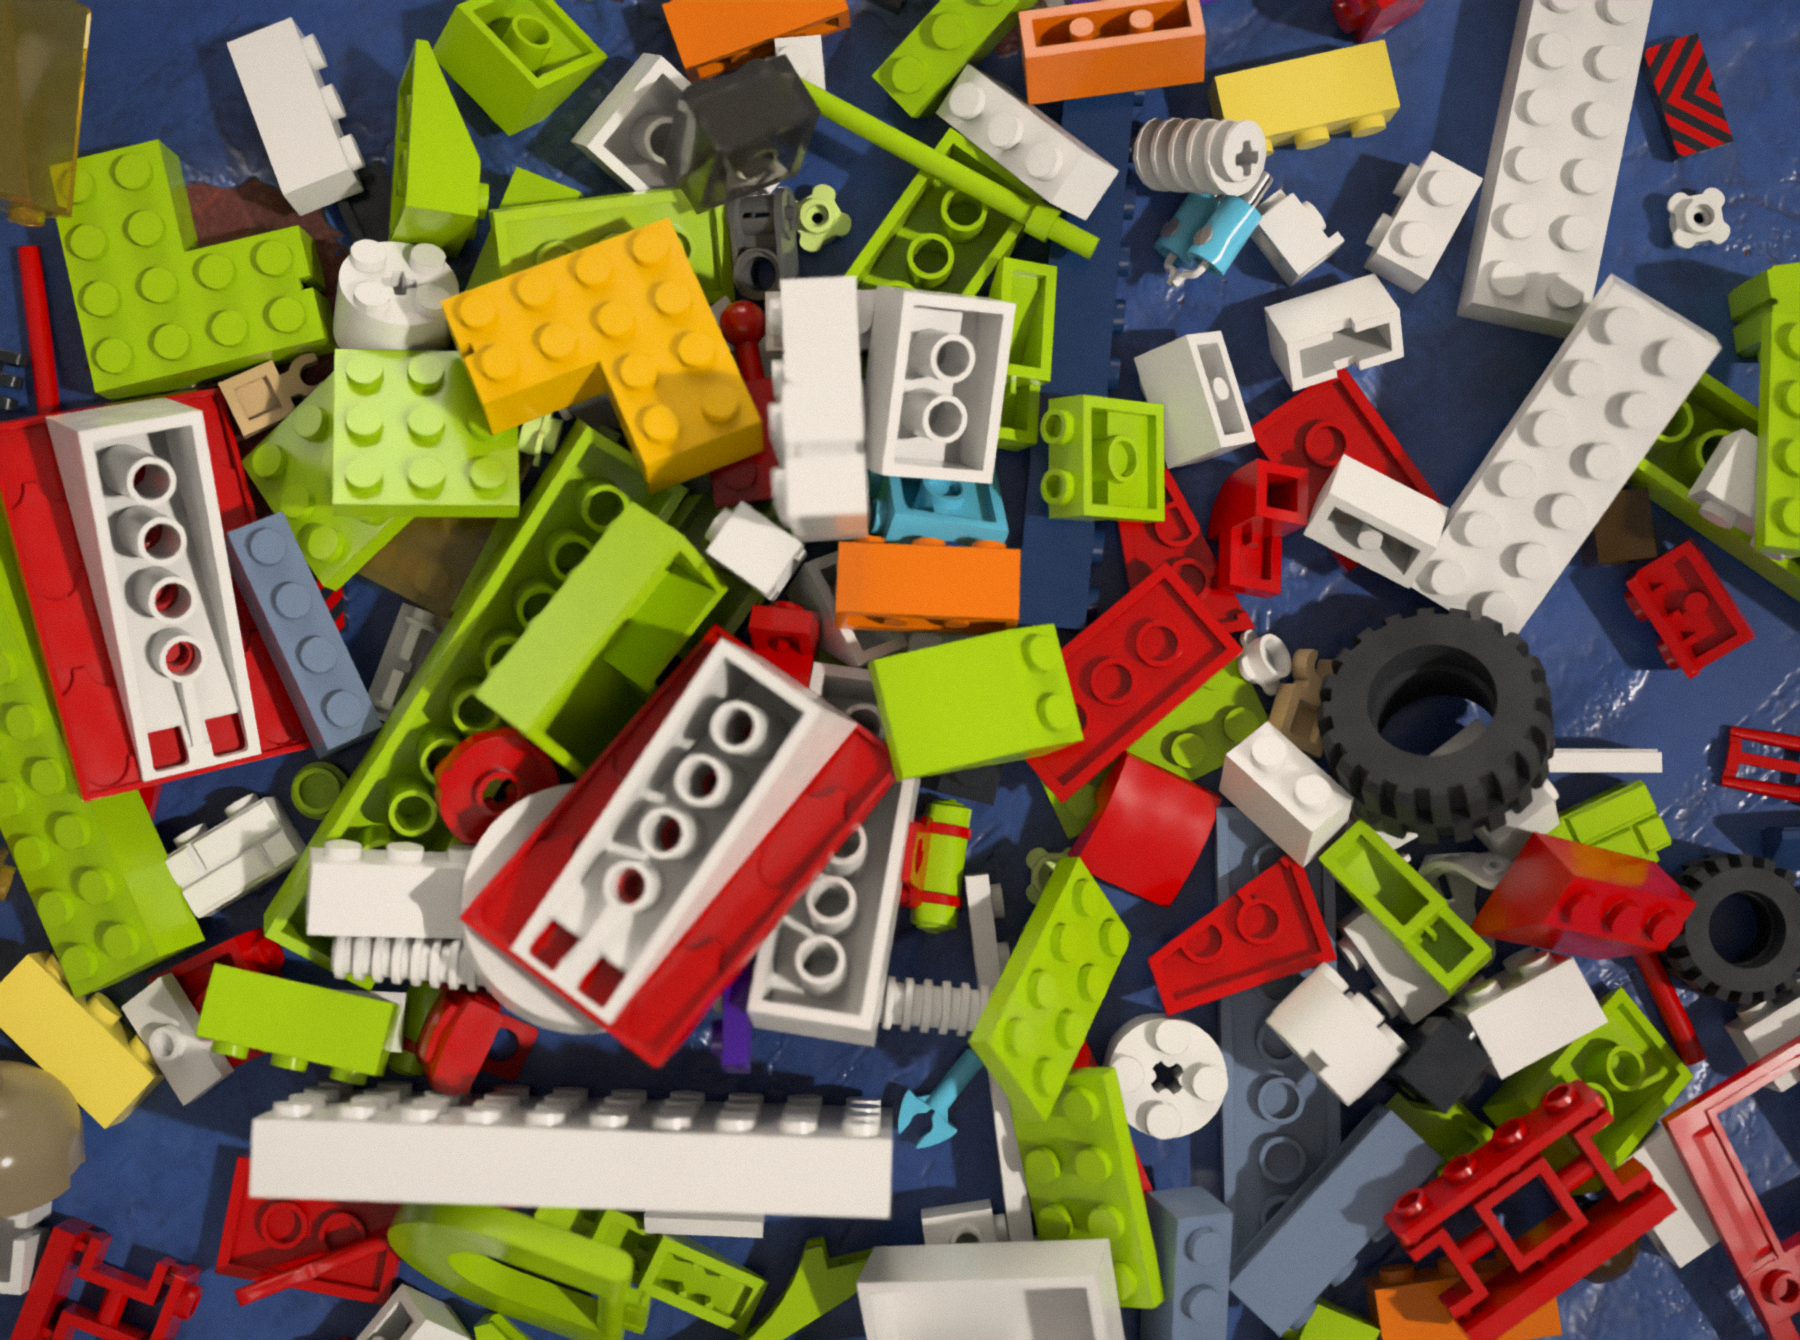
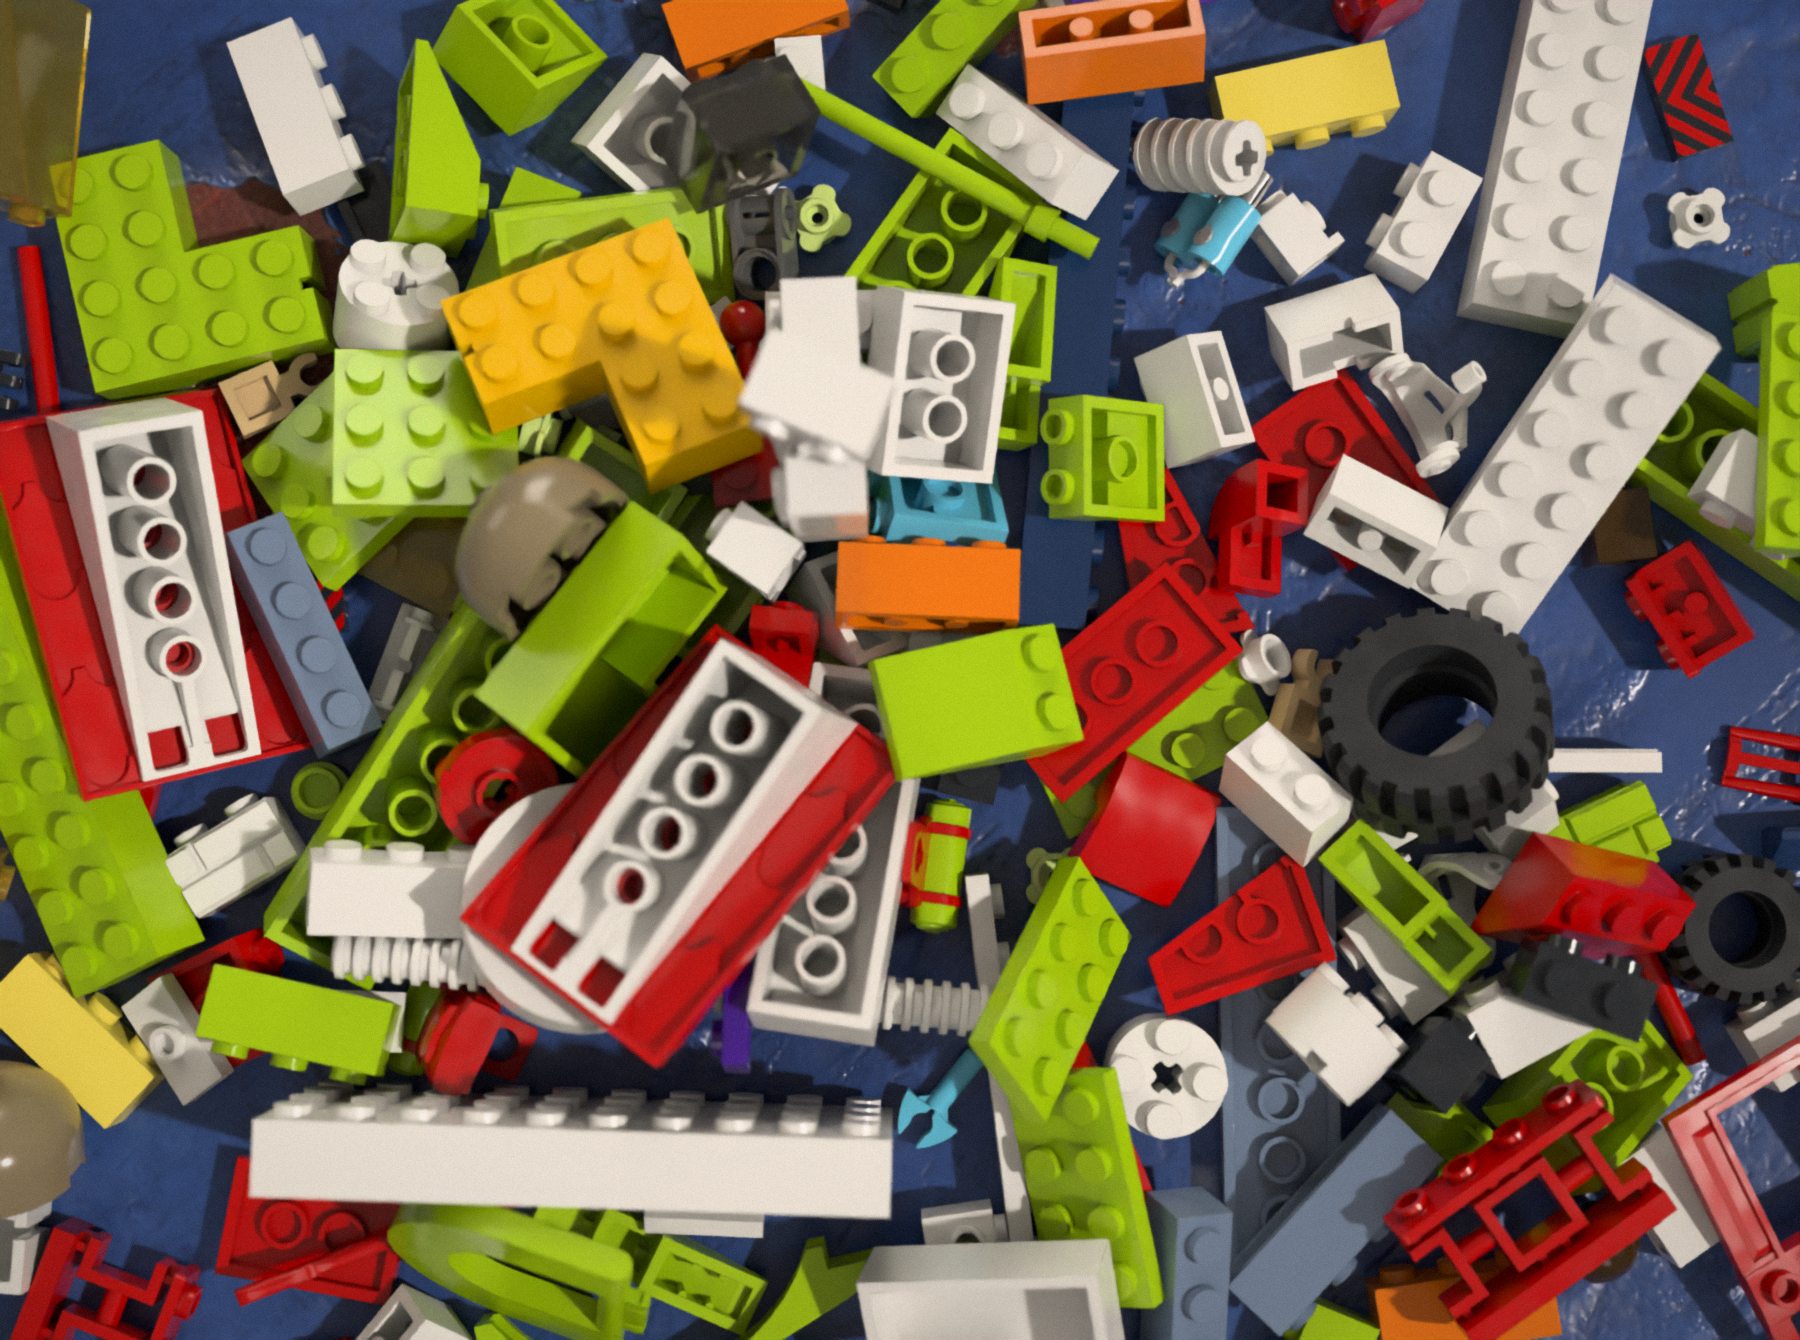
(516, 525): none -> dark tan cylinder
(816, 398): none -> white brick
(1405, 387): none -> white helmet
(1582, 989): none -> black brick

